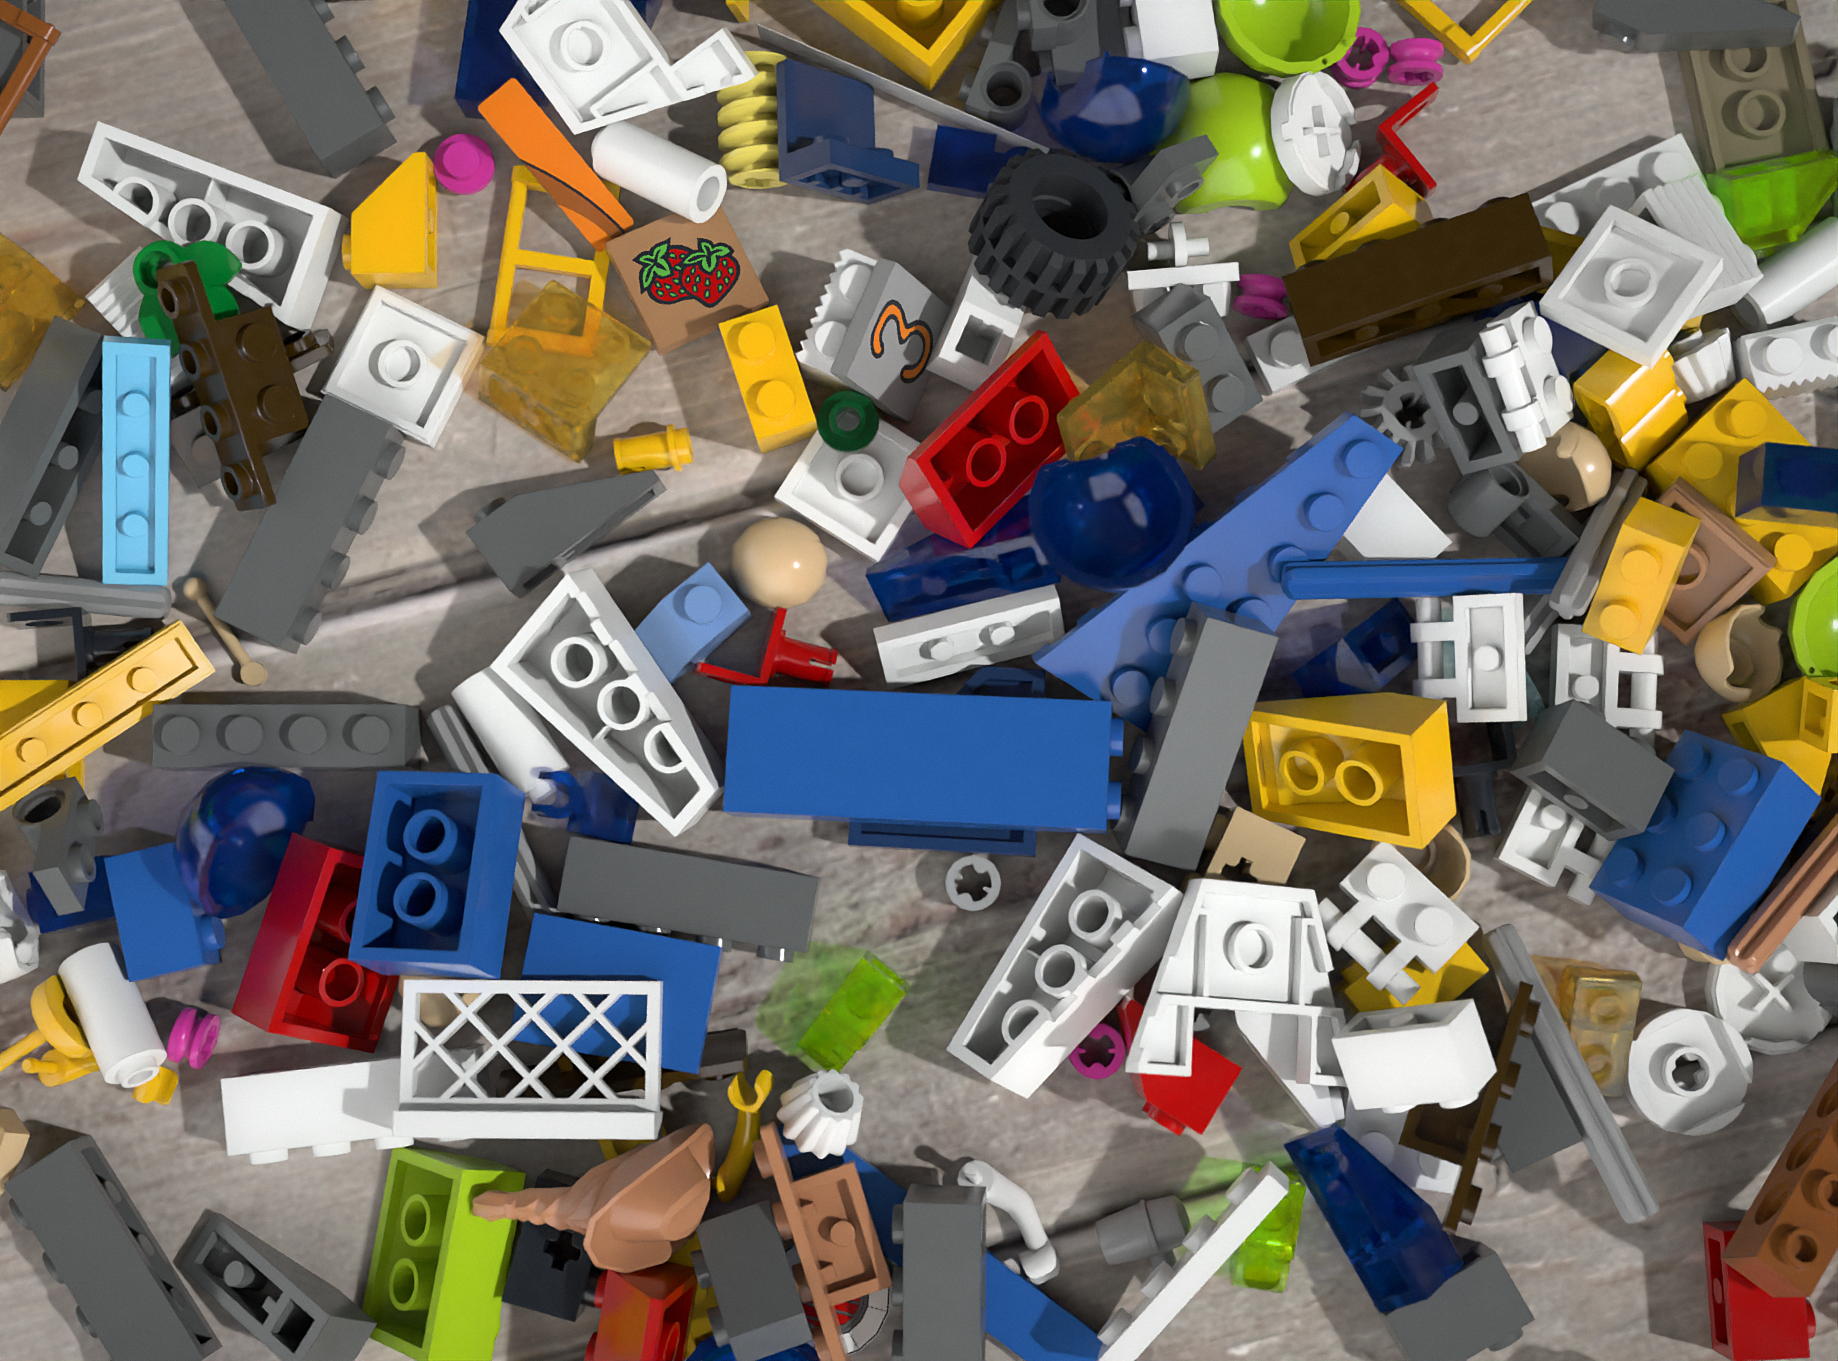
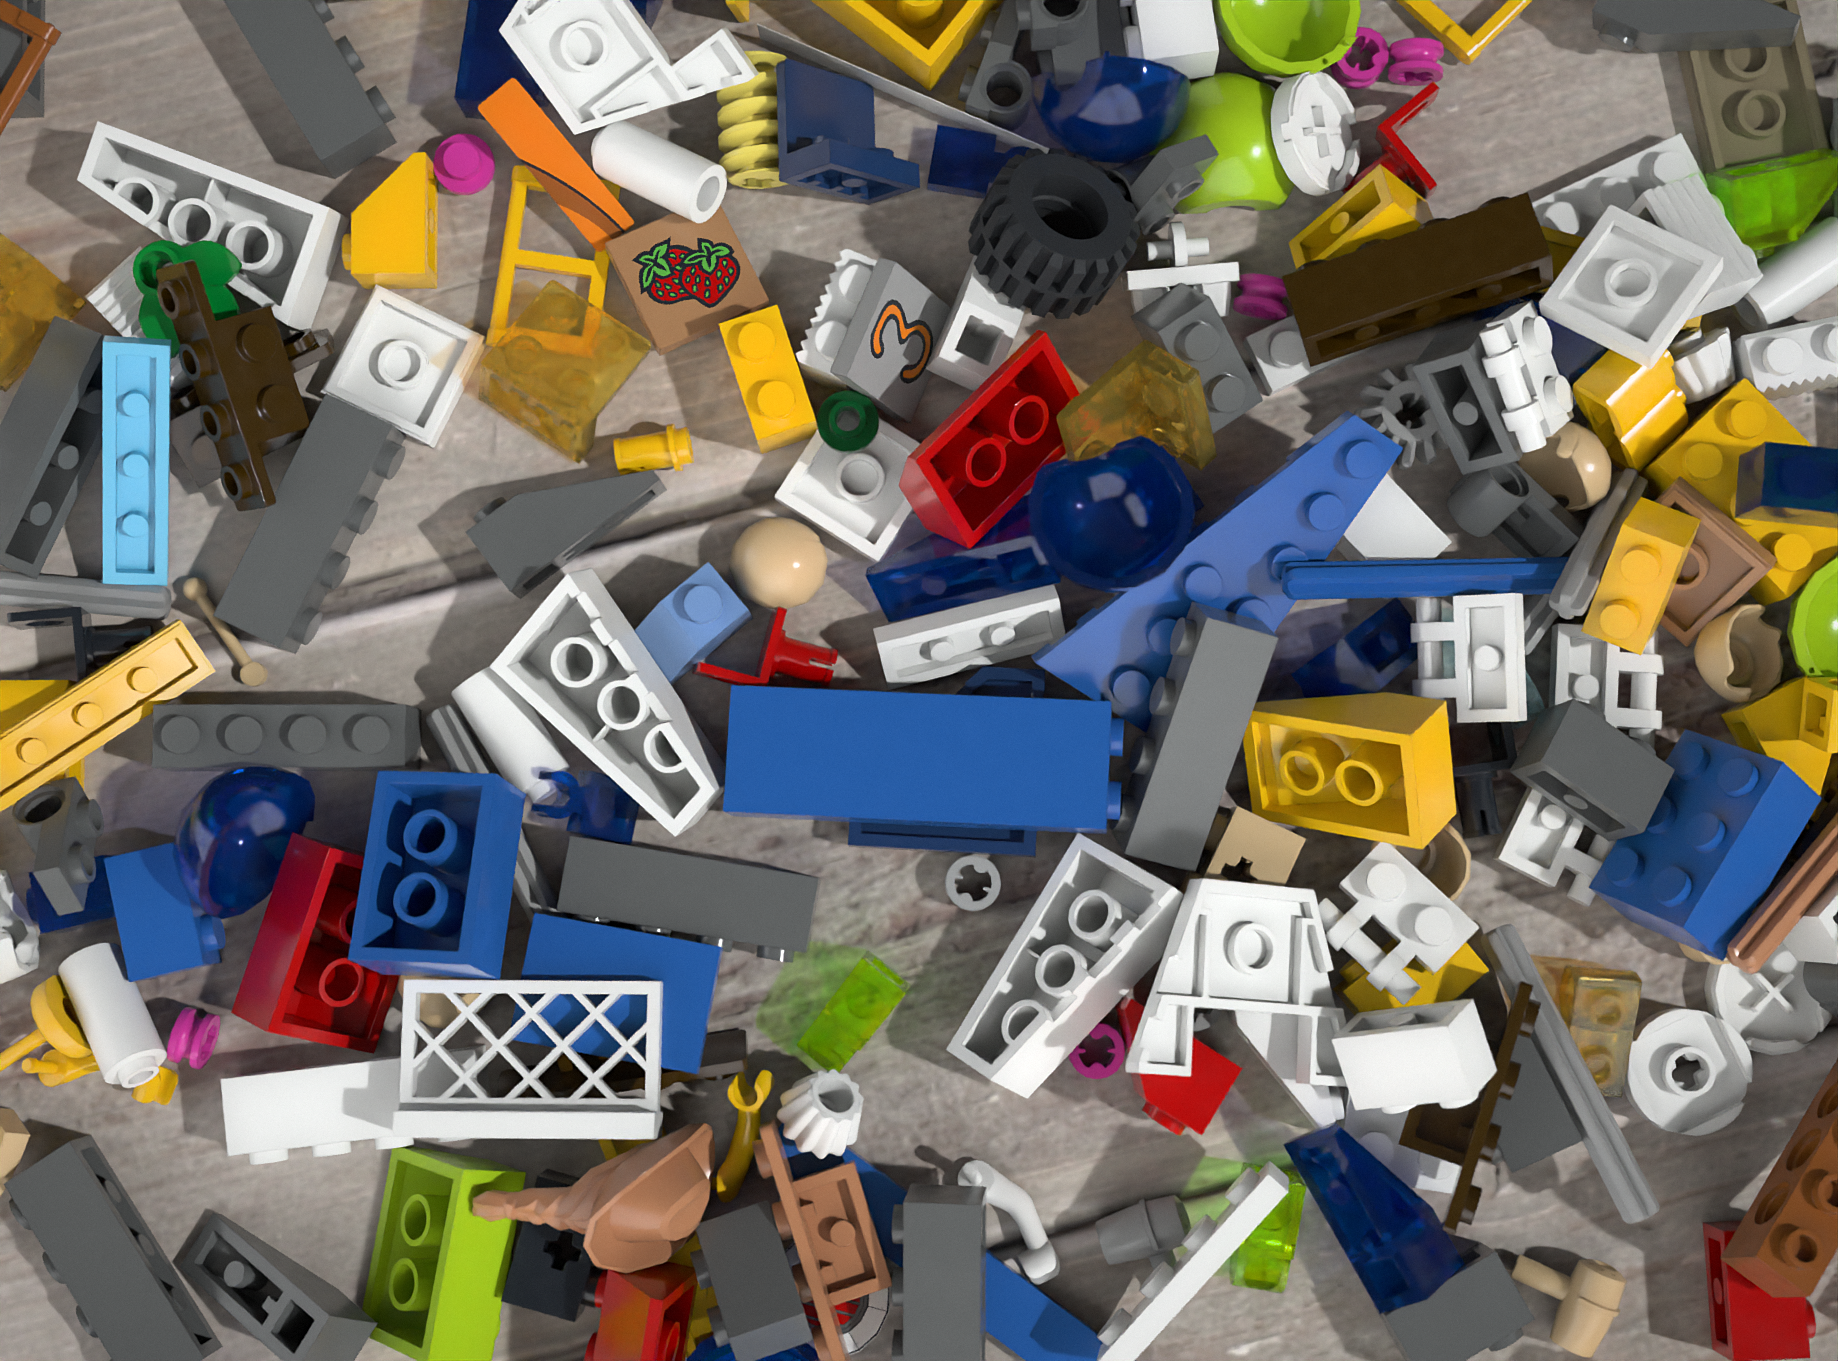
(1586, 1298): none -> tan piece

